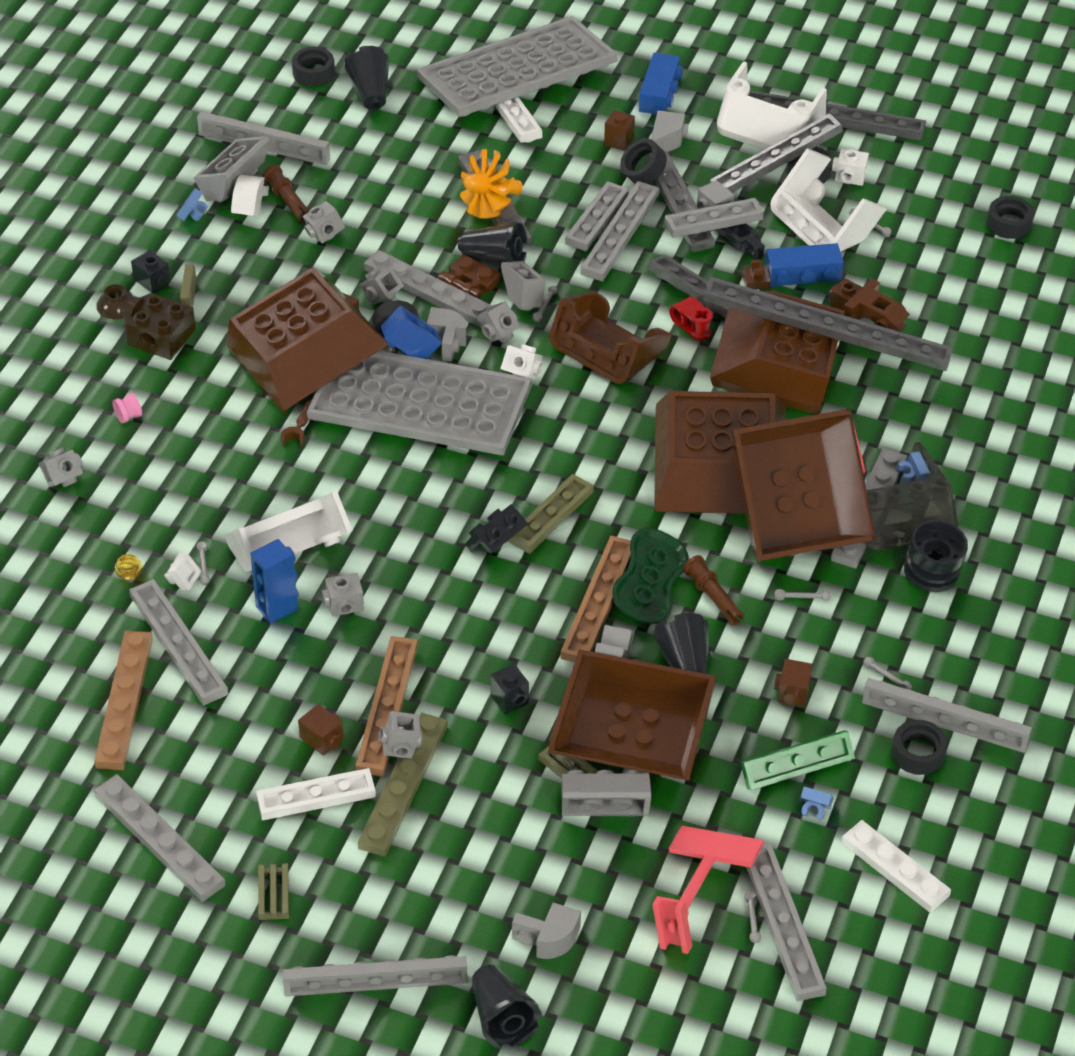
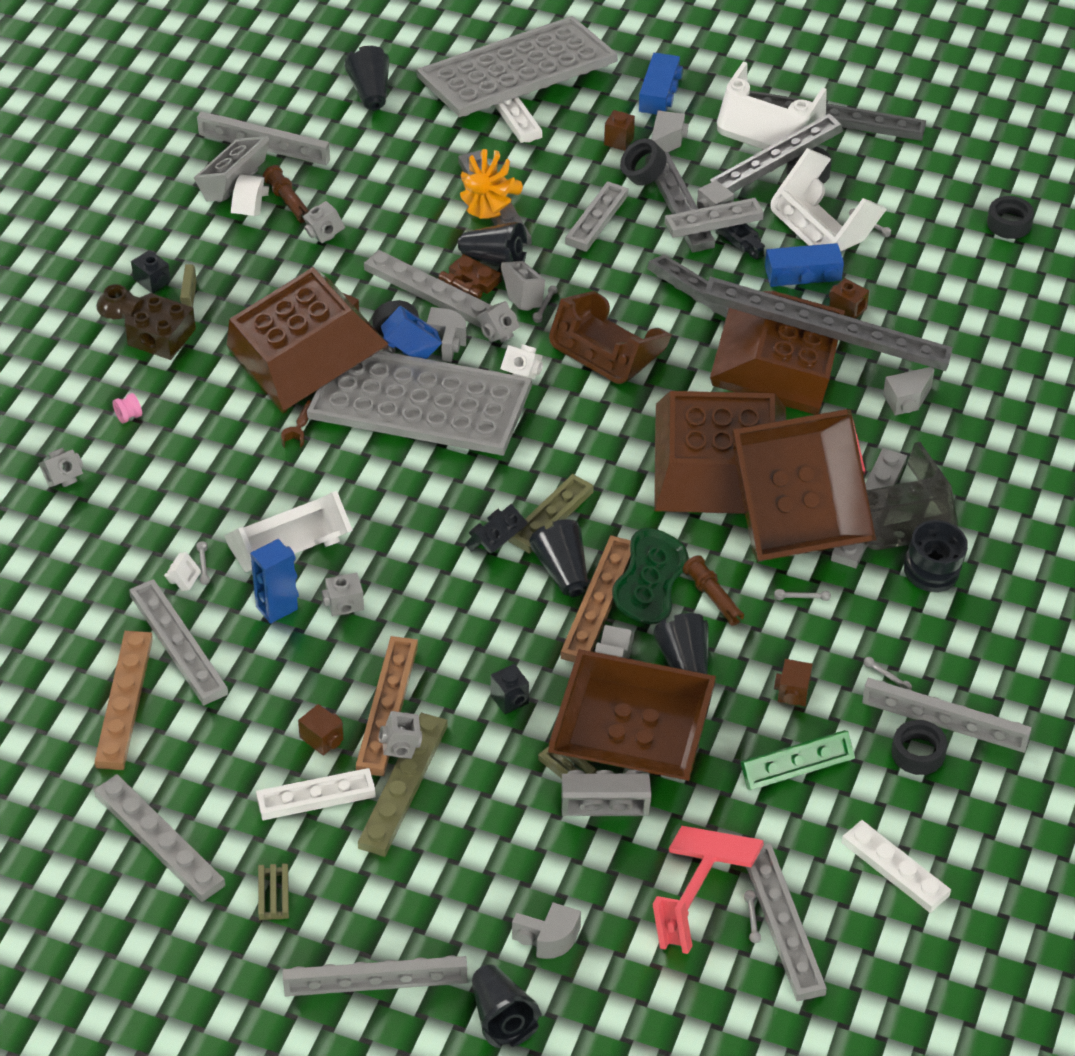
(128, 566): clear yellow plate -> none
(192, 206): medium blue tile -> none
(309, 56): black tyre -> none
(381, 285): light grey brick -> none
(562, 555): none -> black cone
(619, 231): light grey plate -> none
(692, 318): red piece -> none
(756, 275): reddish brown tile -> none
(816, 799): medium blue tile -> none
(851, 166): white brick -> none
(867, 304): reddish brown tile -> none
(908, 390): none -> light grey slope
(914, 468): medium blue tile -> none

